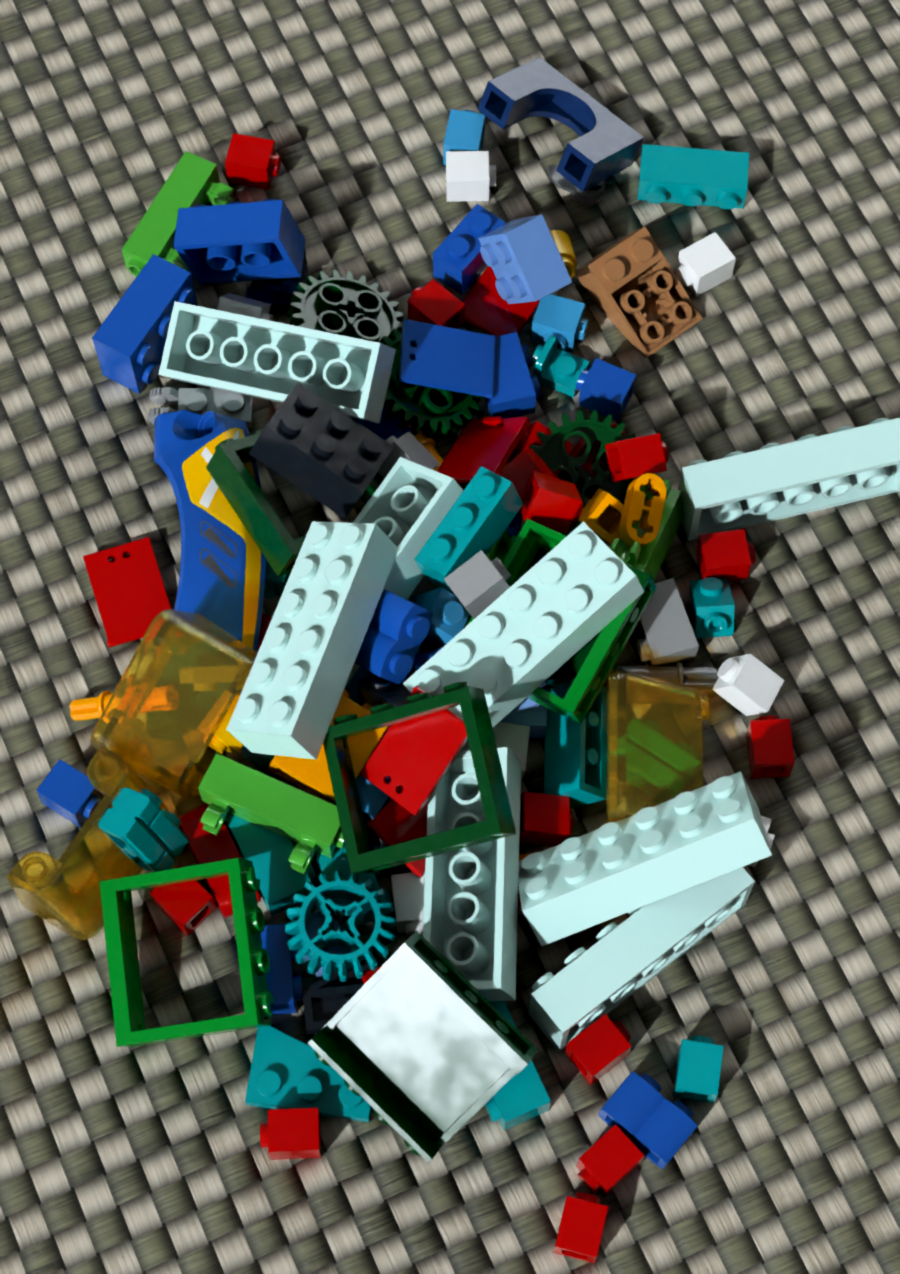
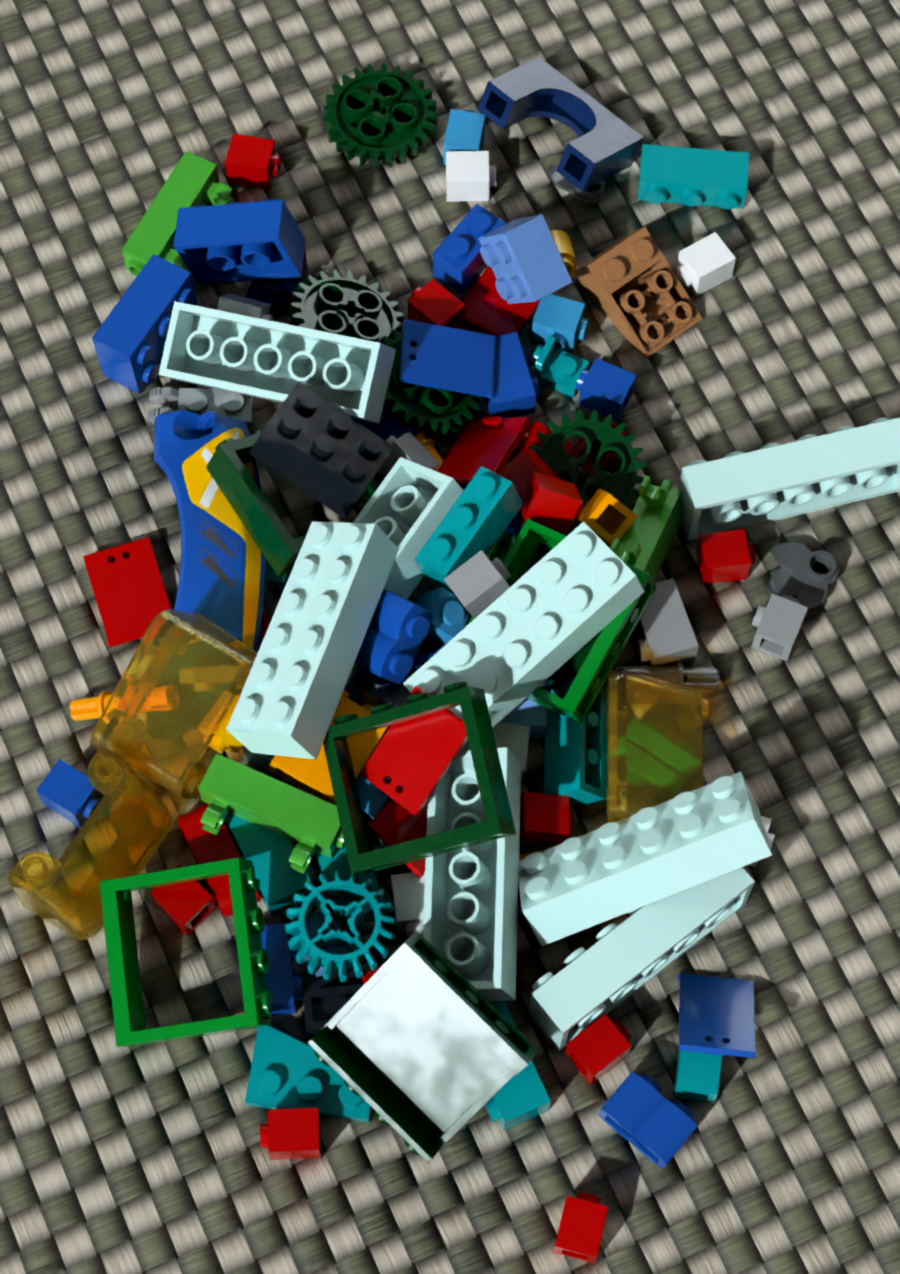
(144, 830): teal brick -> none
(380, 115): none -> dark green gear
(608, 1162): red brick -> none
(635, 507): light orange beam -> none
(636, 457): red brick -> none
(712, 607): teal bracket -> none
(716, 1015): none -> blue container
(747, 684): white brick -> none
(770, 747): red brick -> none
(778, 625): none -> light grey brick
(797, 574): none -> dark grey plate

